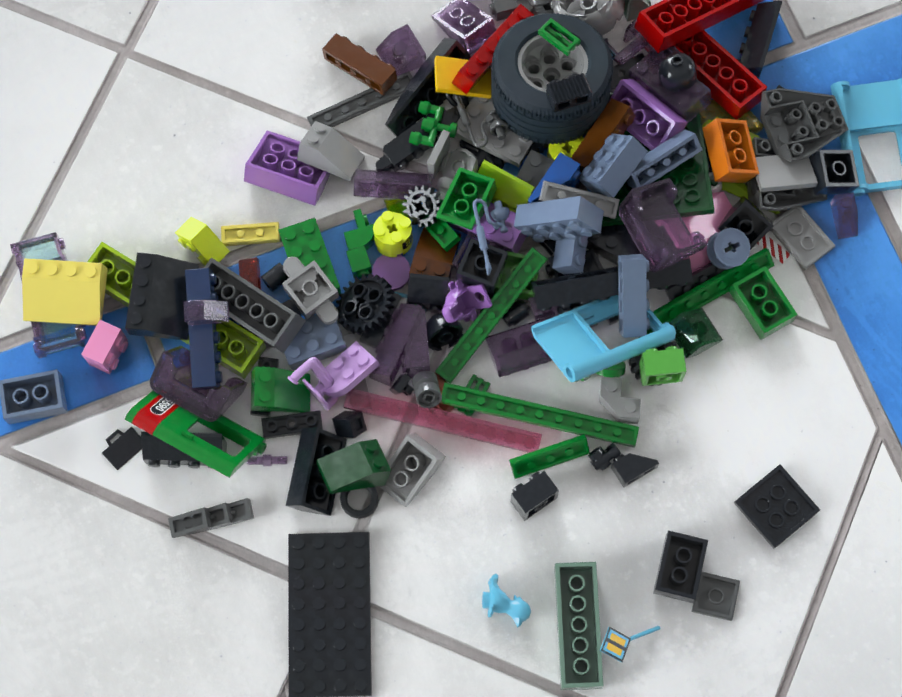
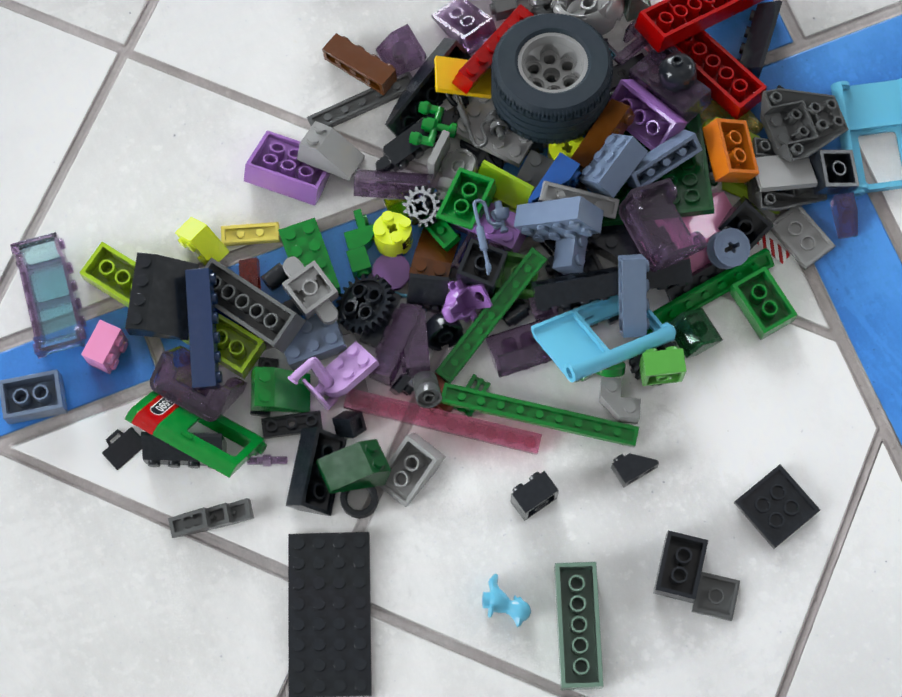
(63, 291): light yellow slope -> none
(206, 312): clear purple slope -> none
(549, 456): green tile -> none
(557, 39): green tile -> none
(568, 92): black brick -> none
(601, 458): black plate -> none
(616, 643): piece -> none

